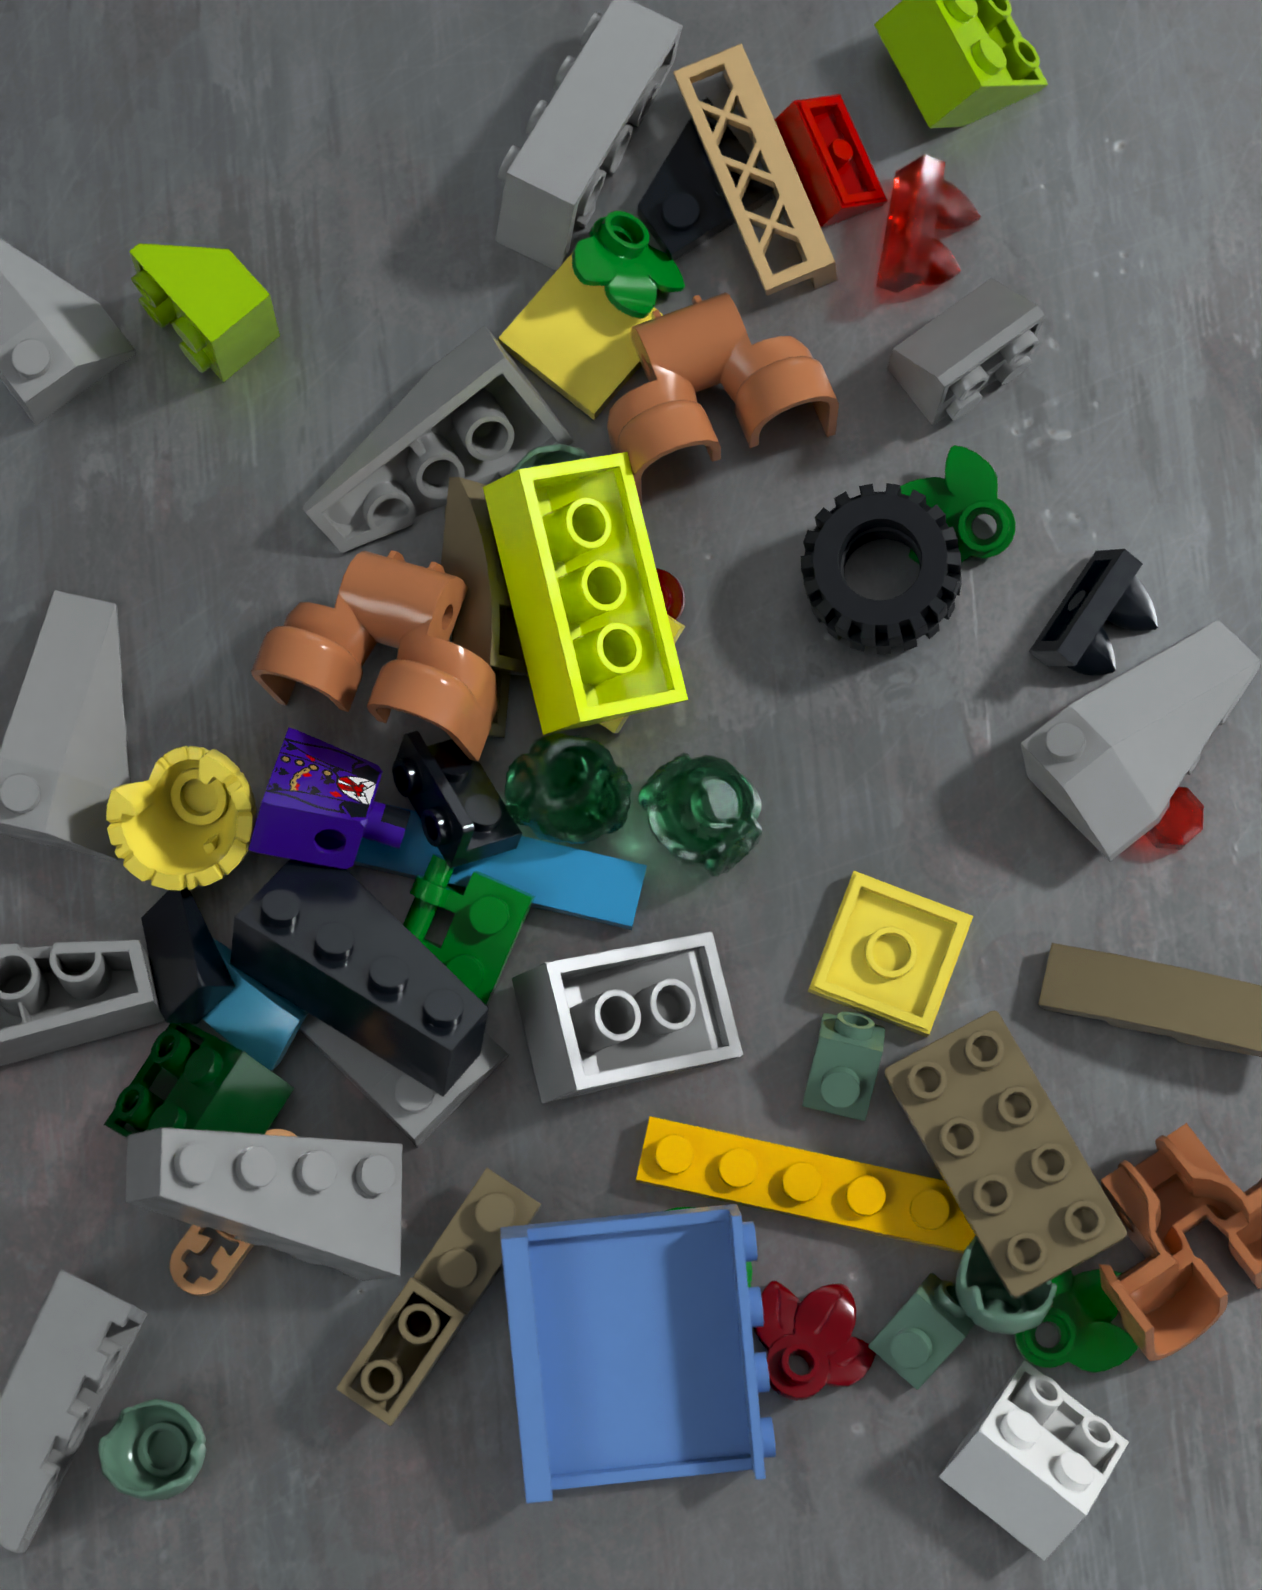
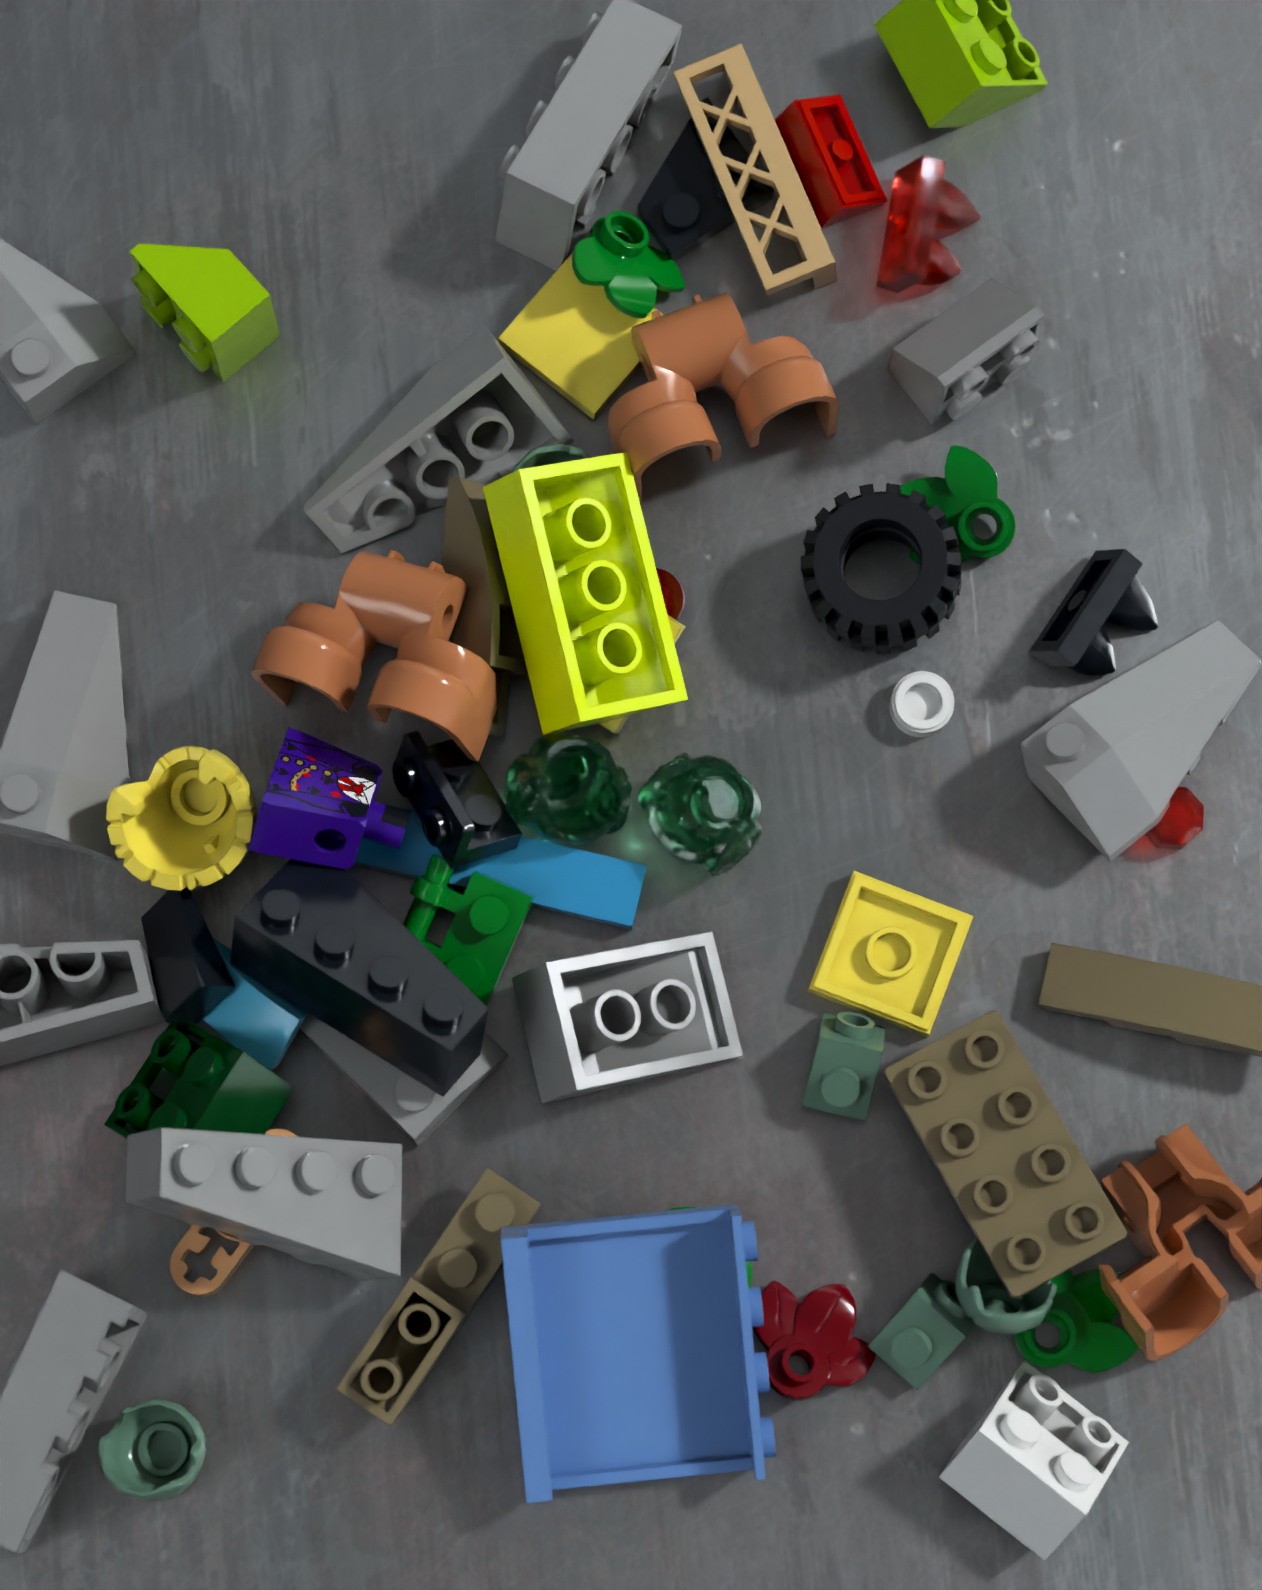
(802, 1184): yellow plate -> none
(921, 704): none -> white tile

